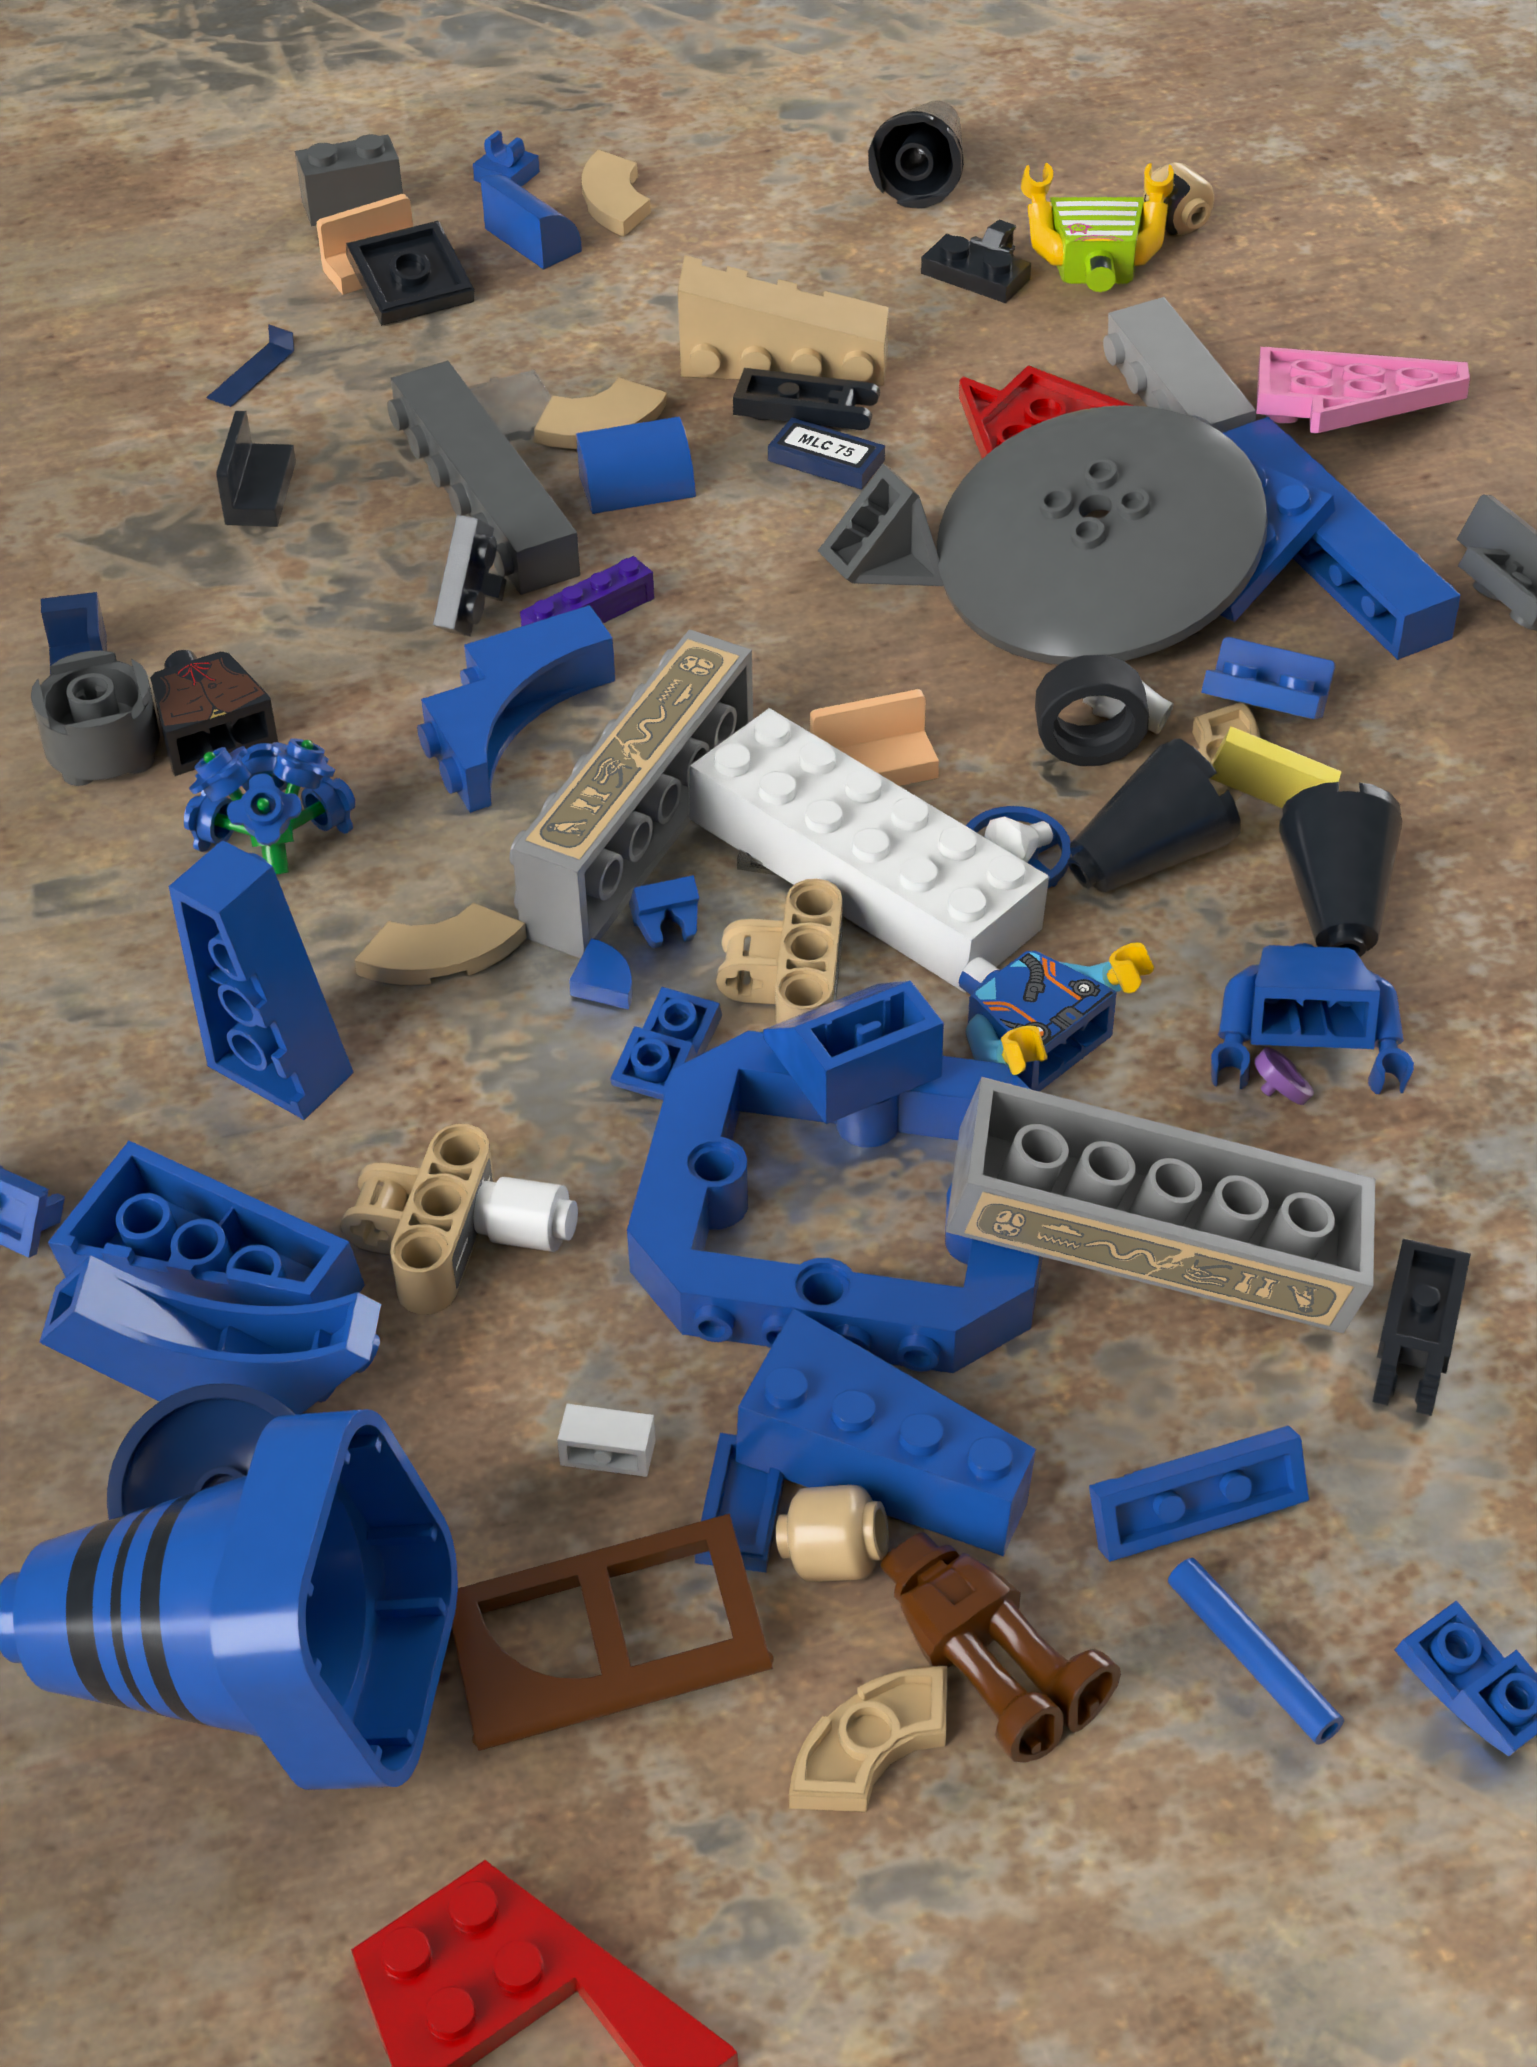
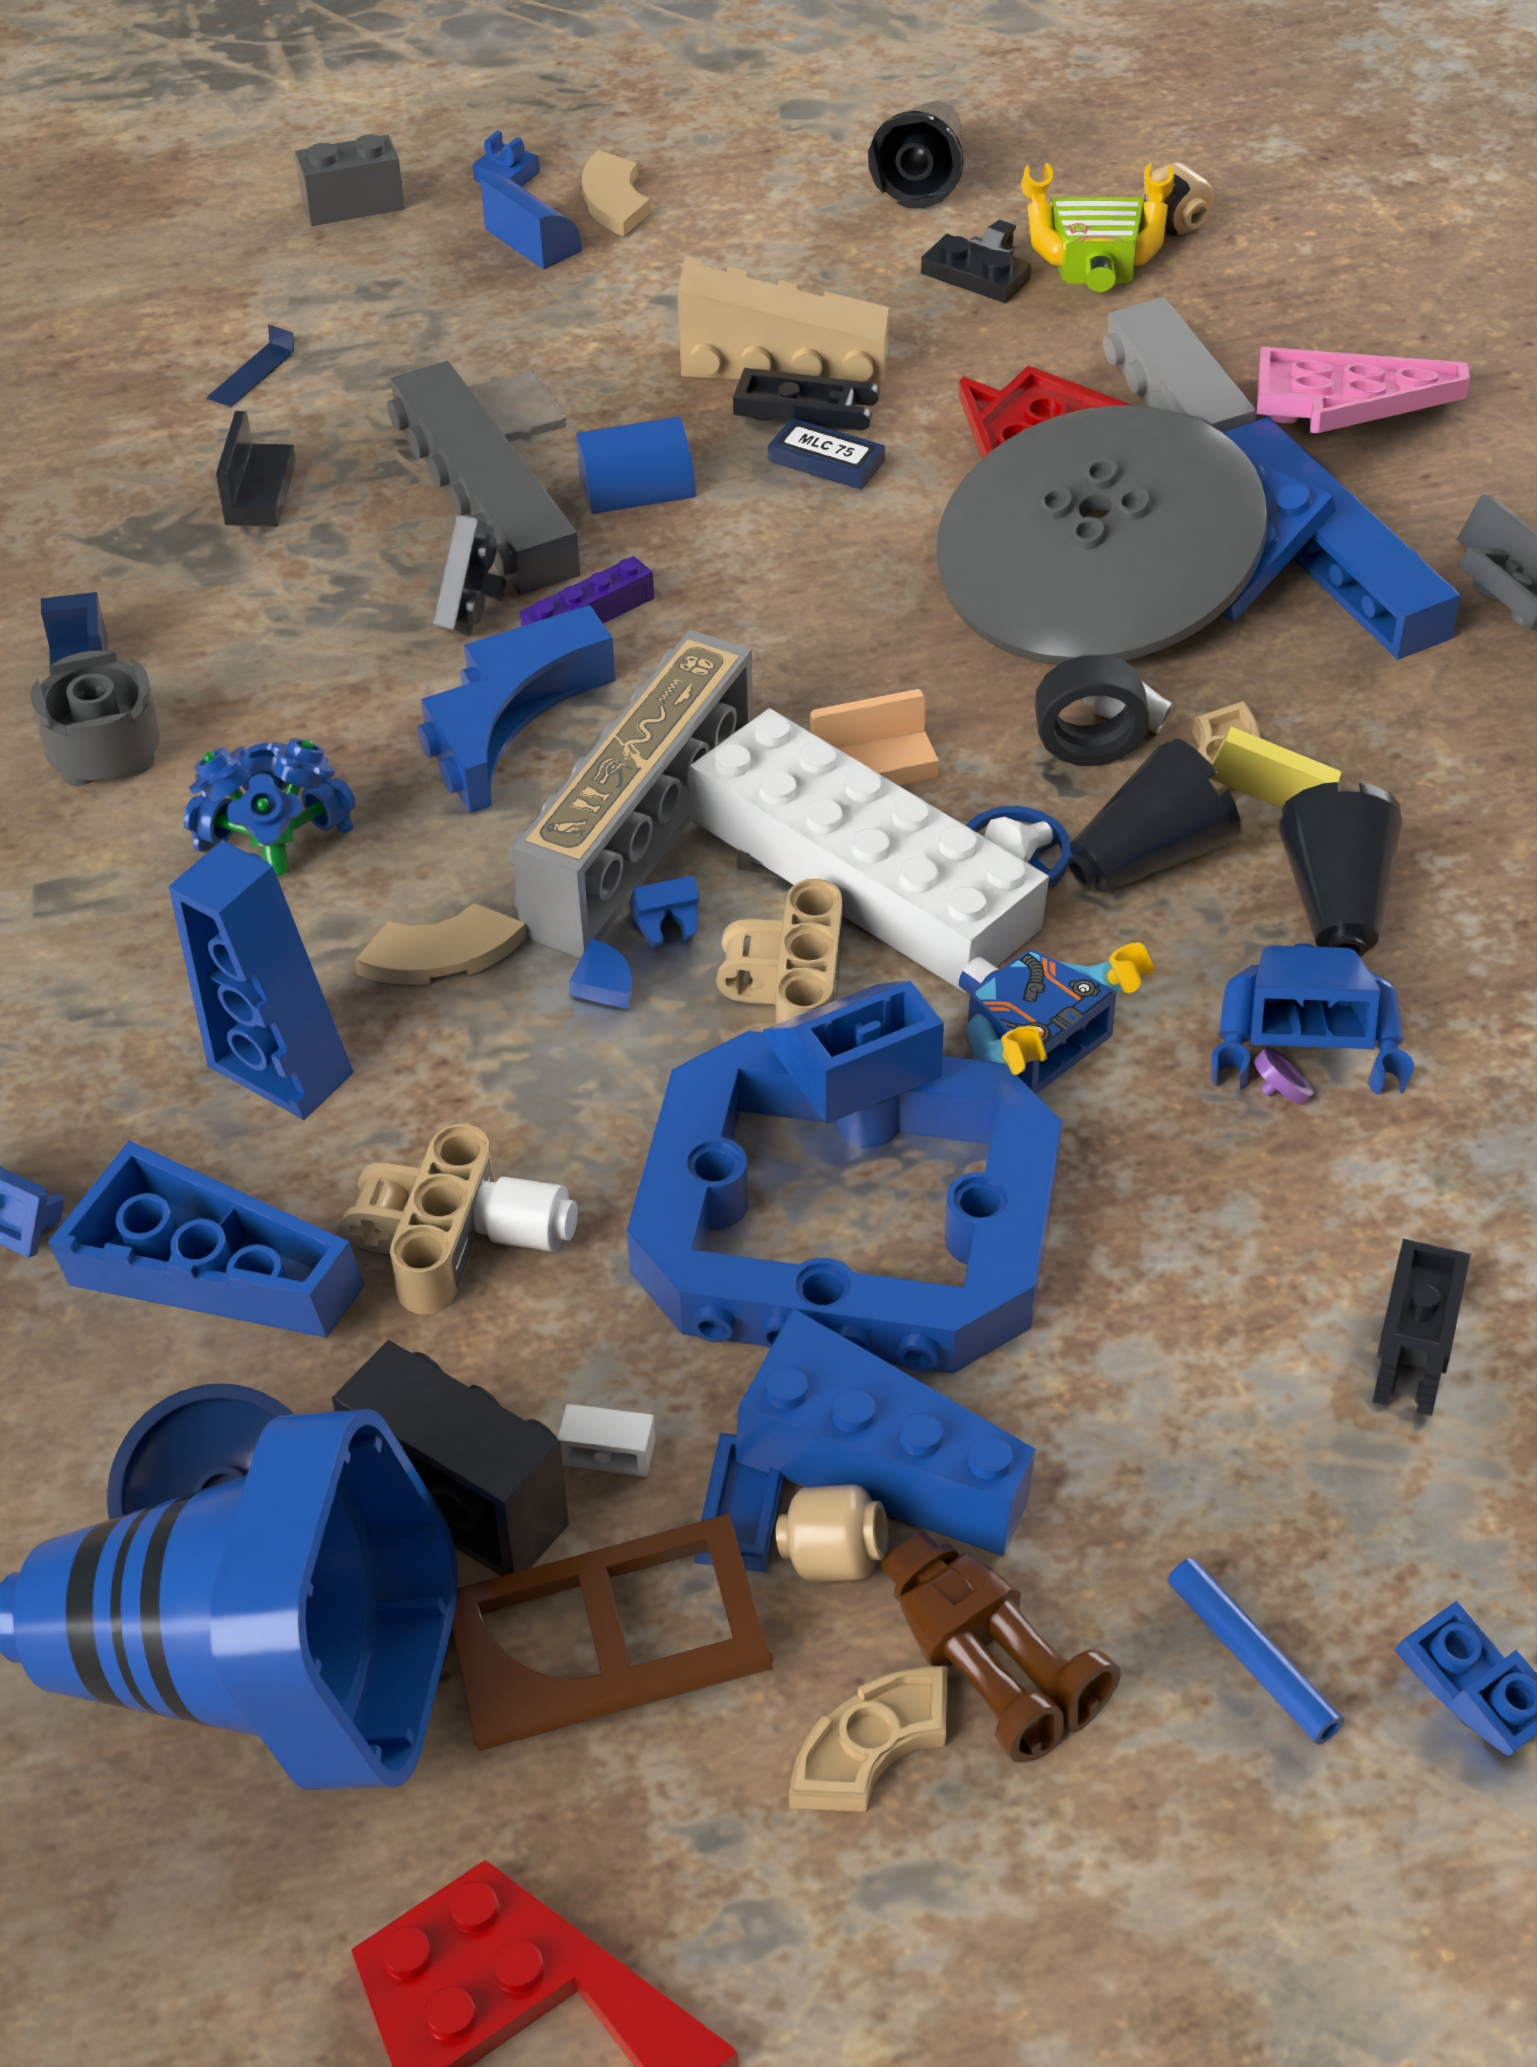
(182, 1341): blue arch -> none
(209, 707): torso -> none
(357, 224): light nougat panel -> none
(410, 272): black tile -> none
(481, 1463): none -> black brick
(618, 406): tan tile -> none
(672, 1035): blue slope -> none
(884, 537): dark grey slope -> none
(1163, 1205): light grey brick -> none
(1199, 1493): blue hinge -> none
(1271, 678): blue bracket -> none

